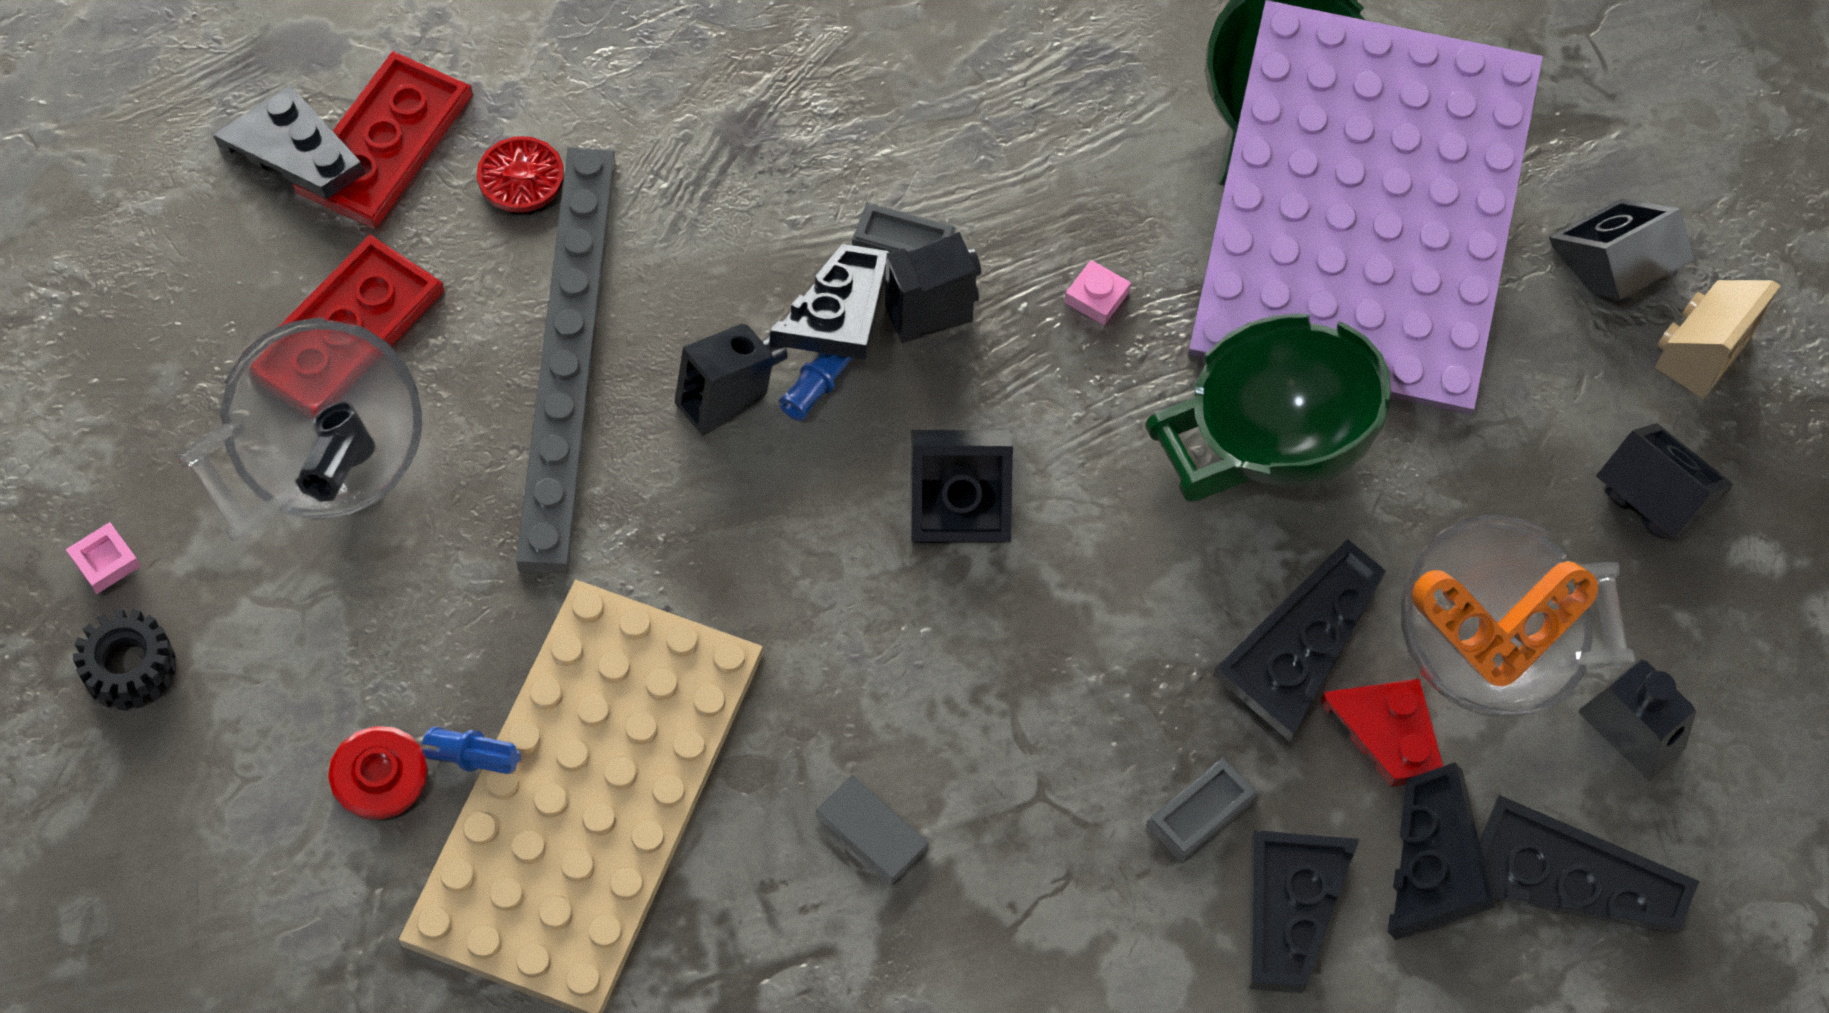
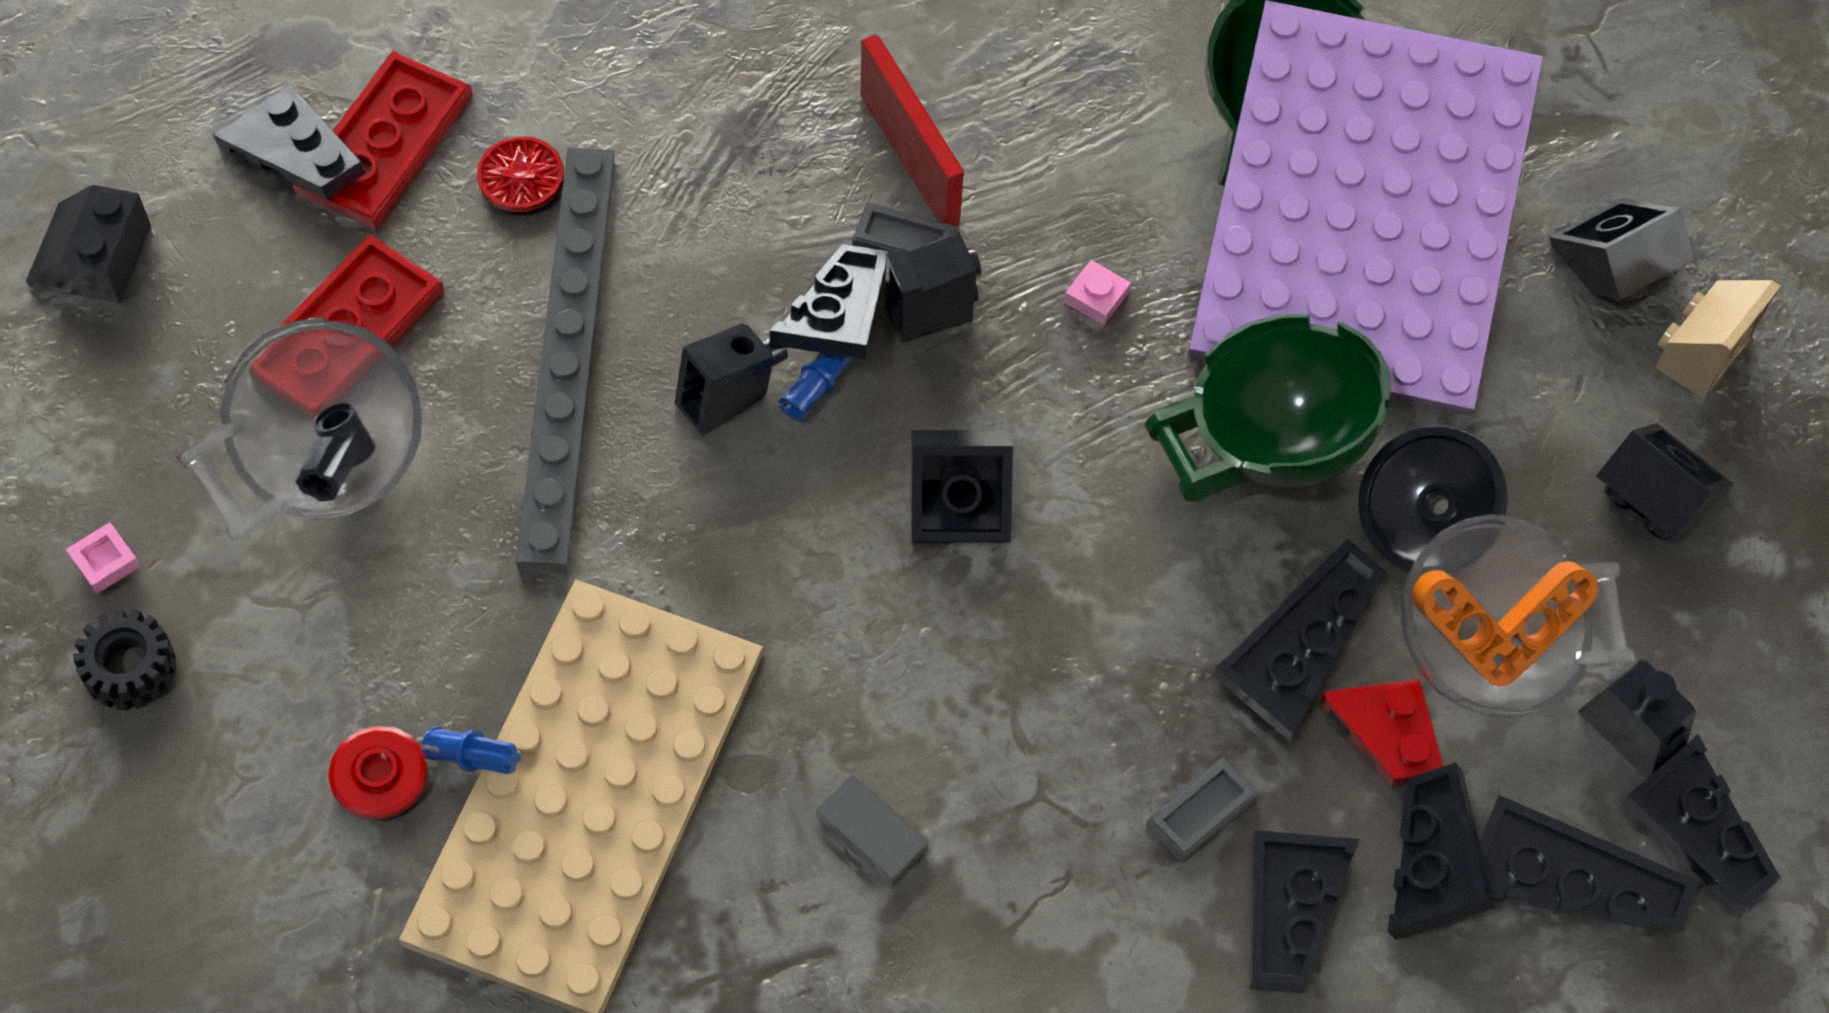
(92, 244): none -> black slope
(911, 131): none -> red tile
(1414, 475): none -> black dish
(1700, 825): none -> black wing

